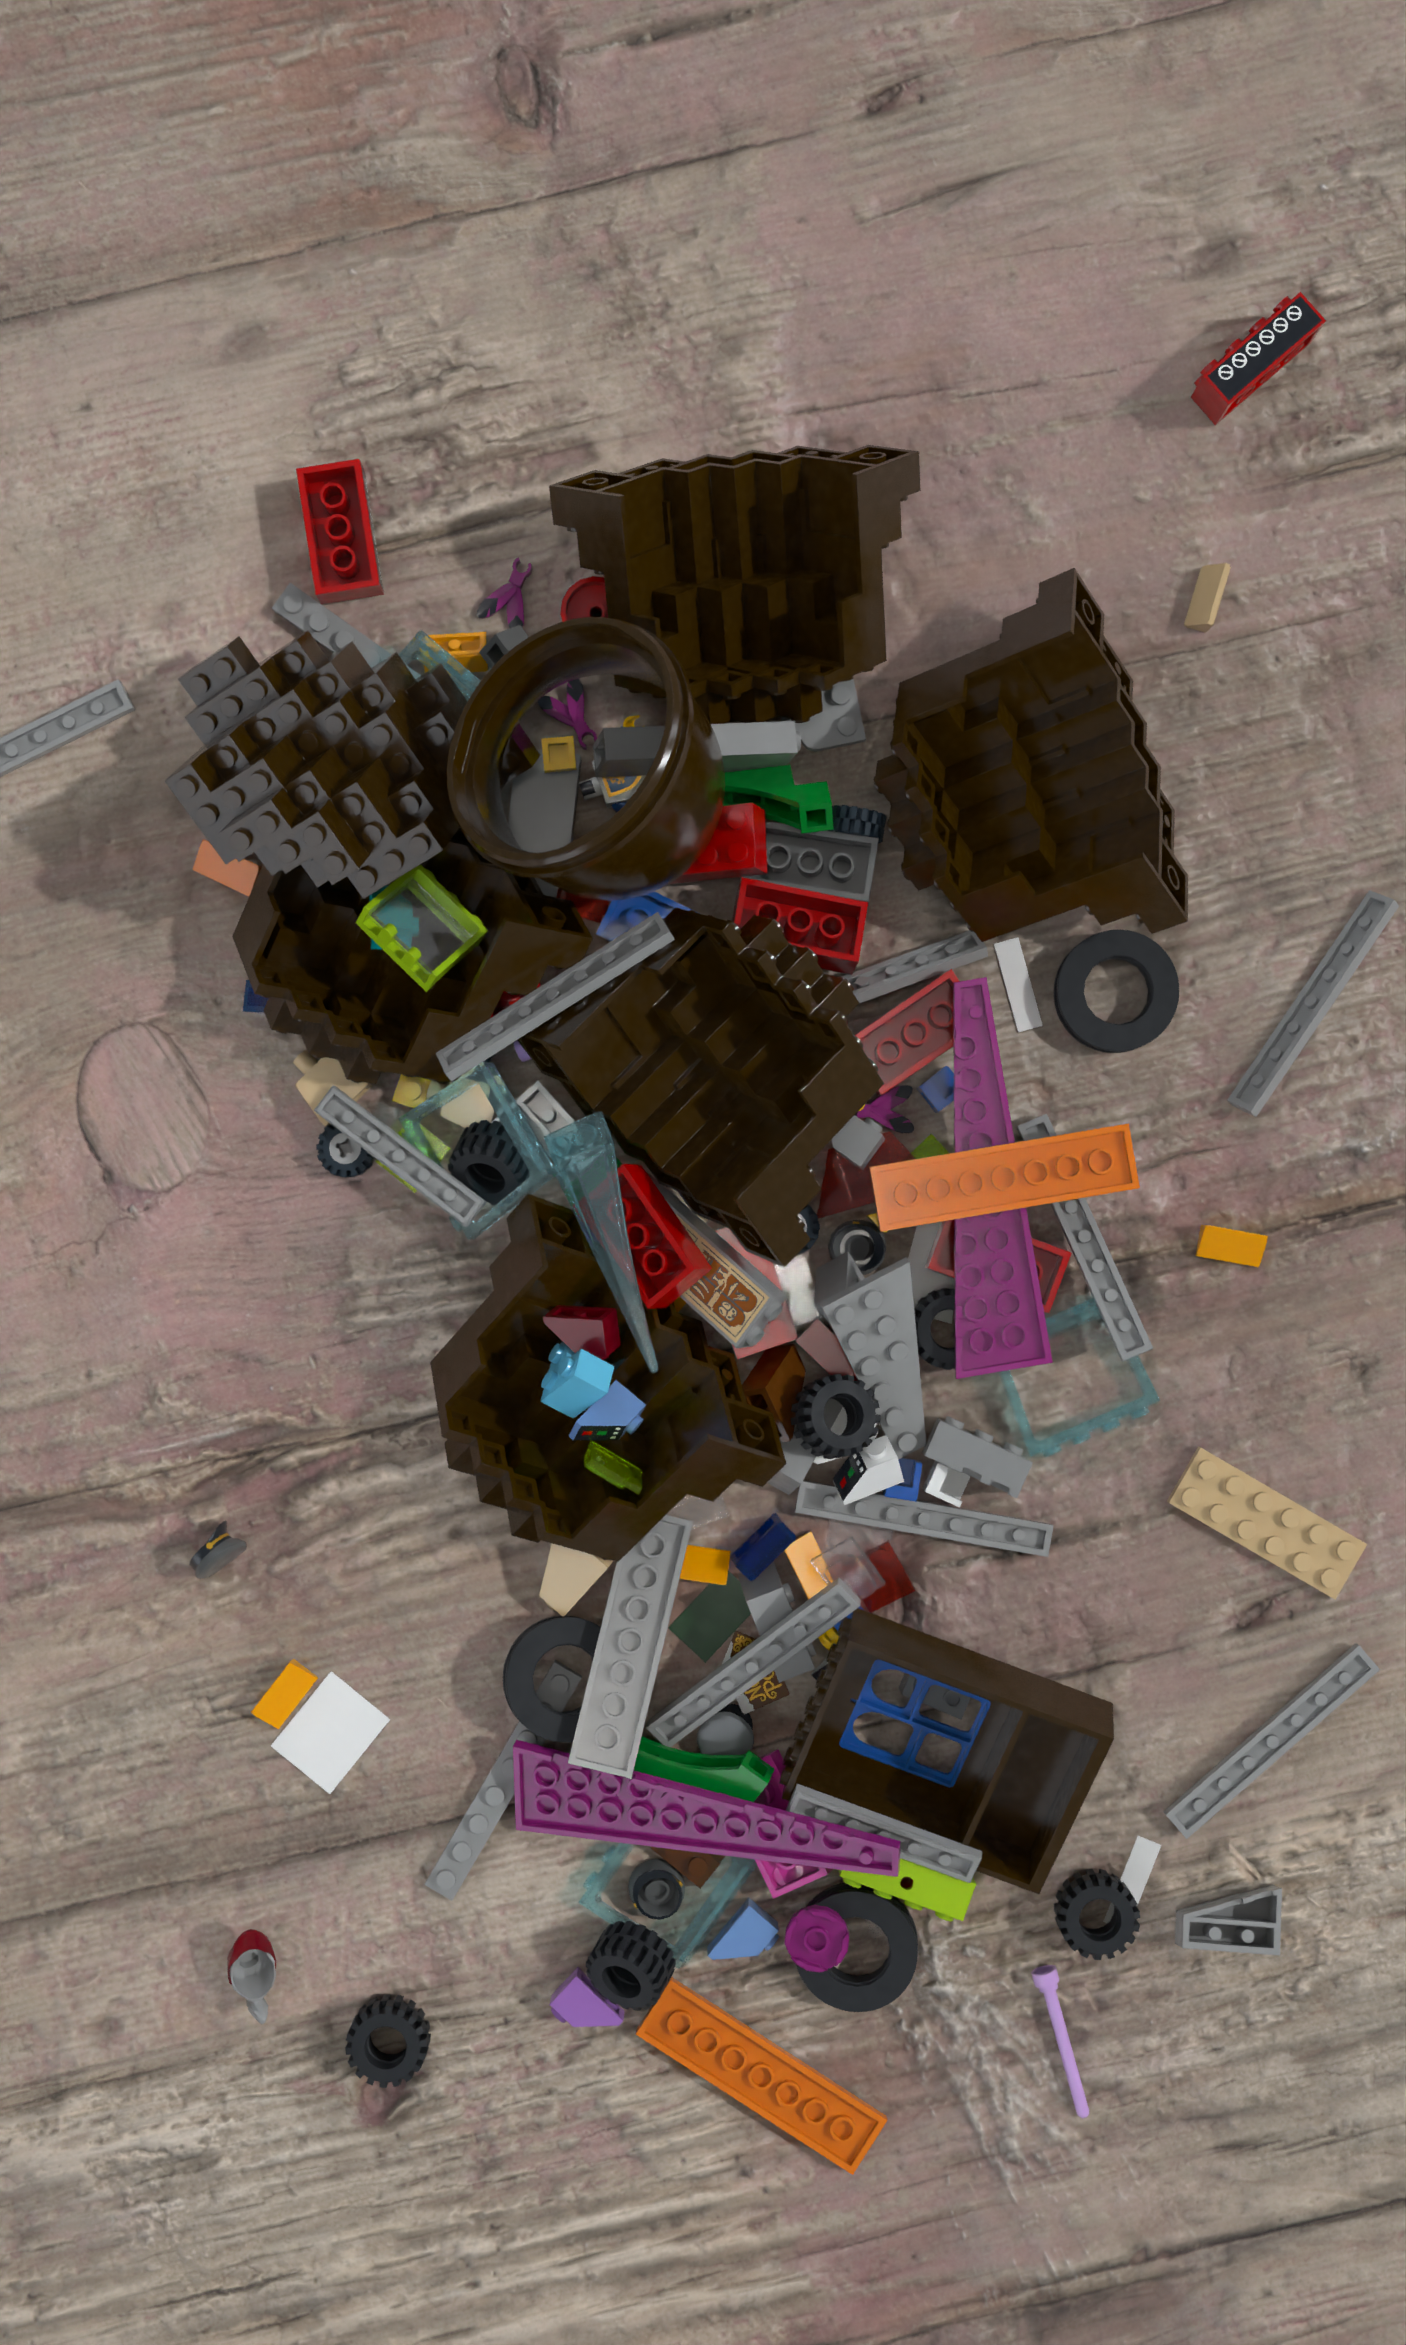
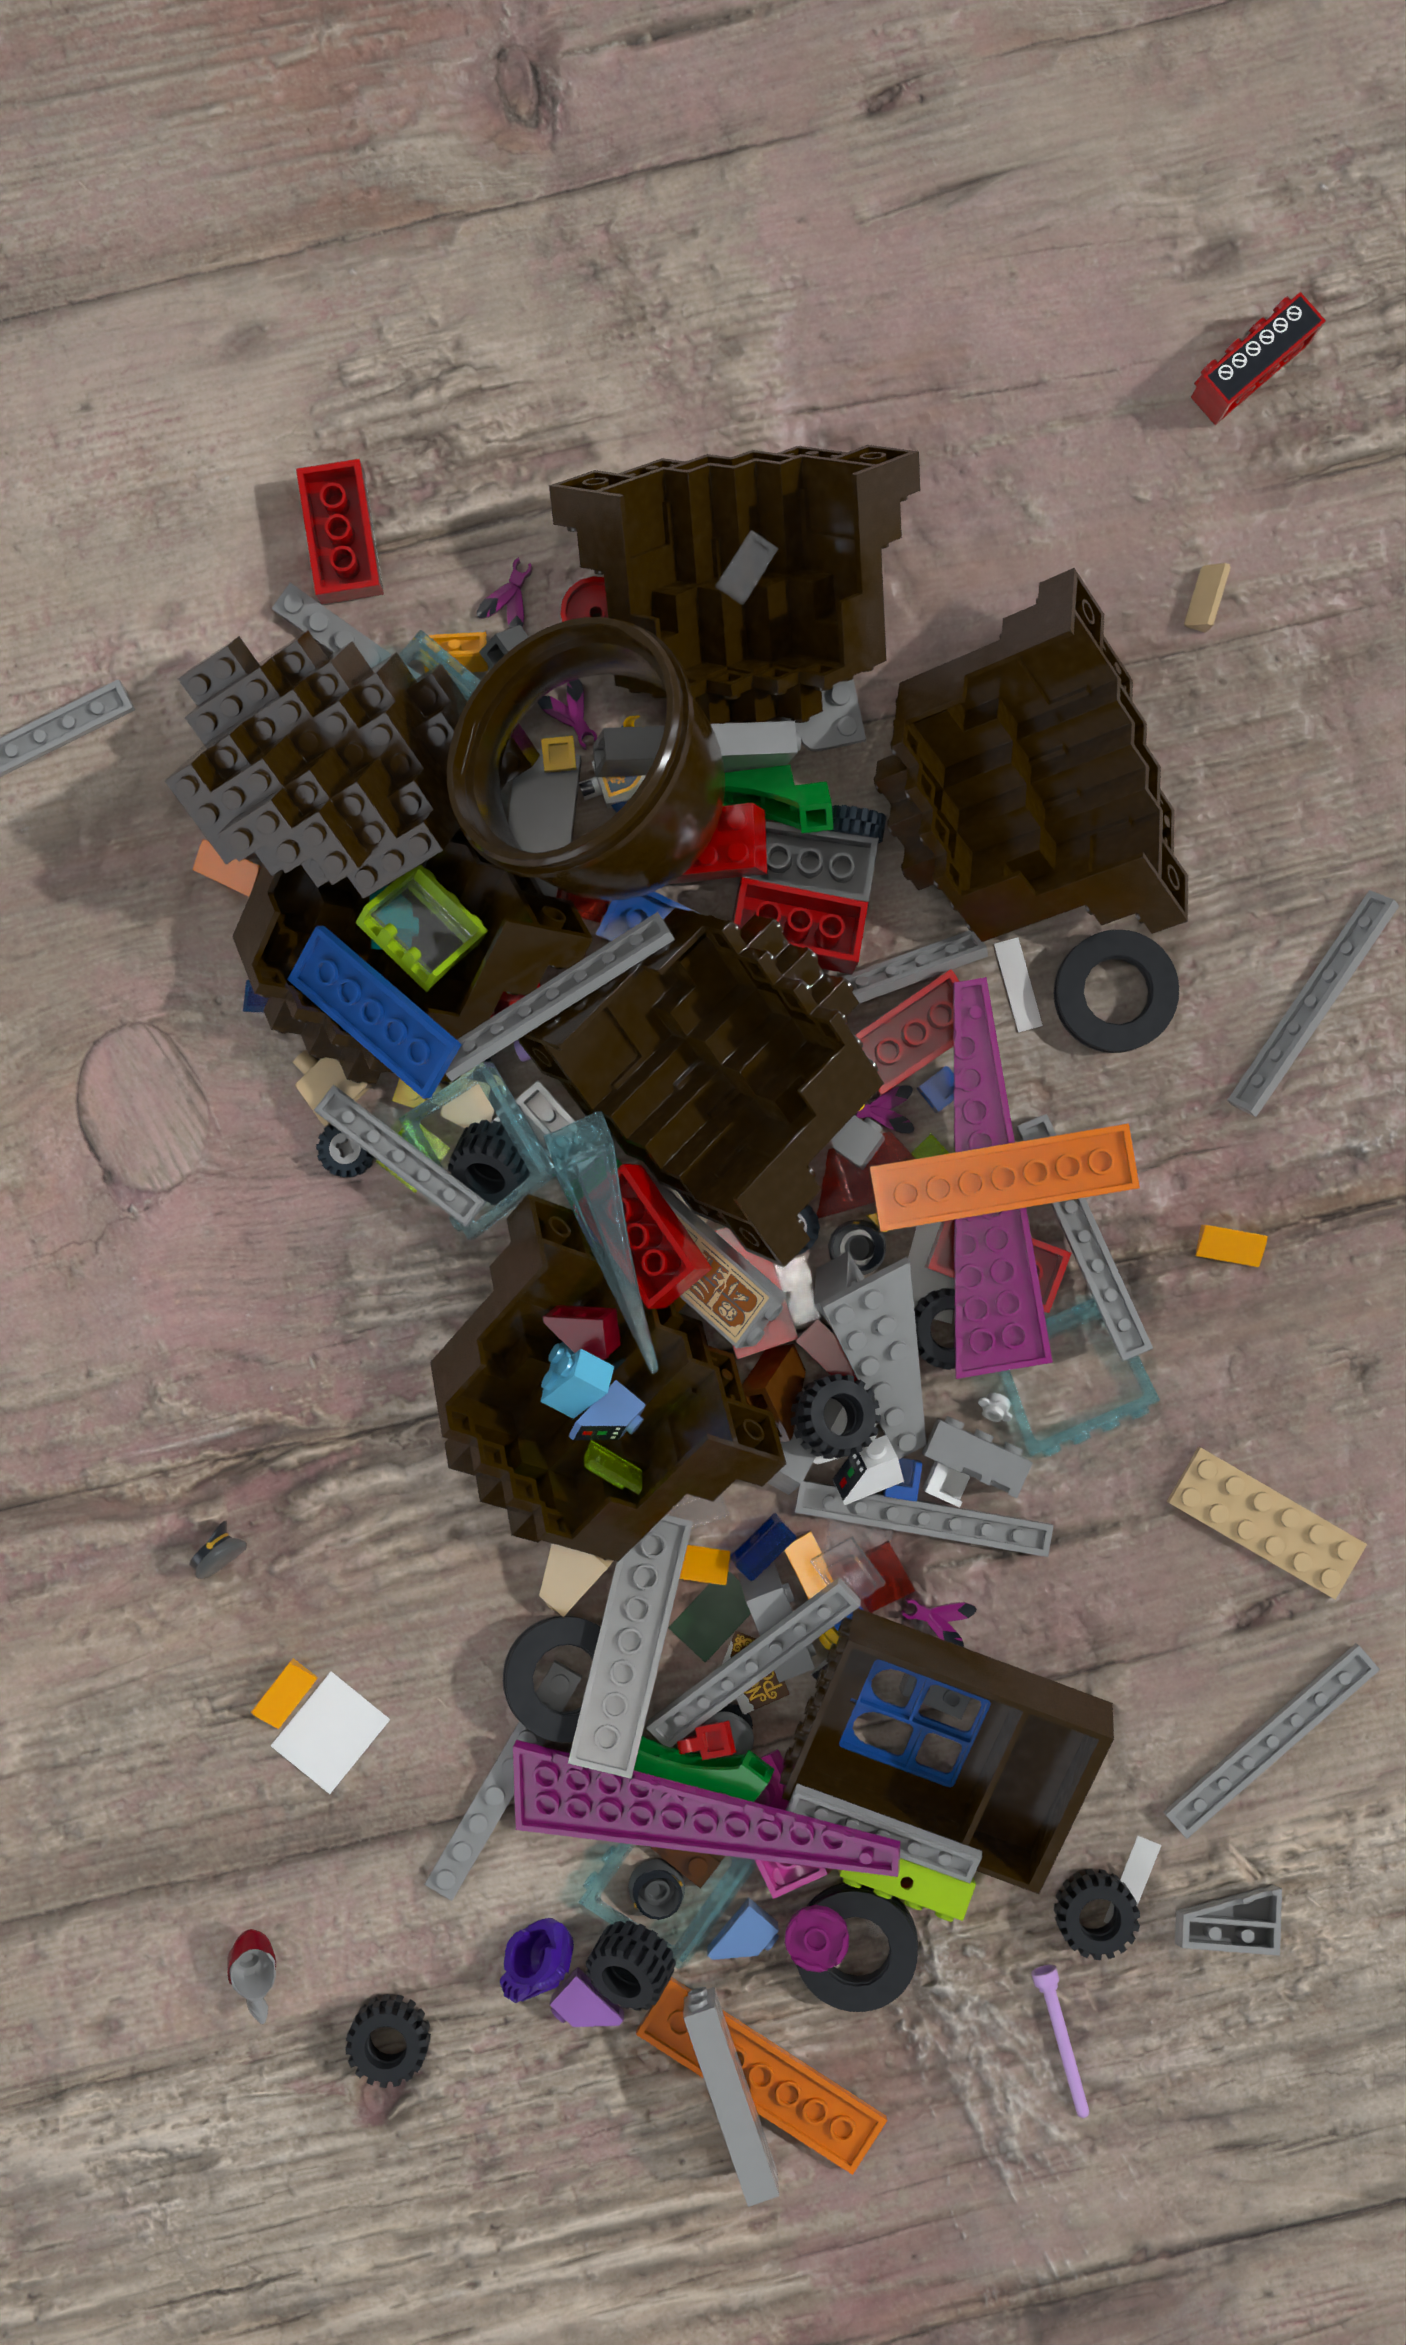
(374, 1012): none -> blue plate
(536, 1959): none -> dark purple helmet
(711, 1740): none -> red plate
(731, 2095): none -> light grey brick
(746, 567): none -> clear tile
(940, 1616): none -> magenta piece
(996, 1407): none -> white plate

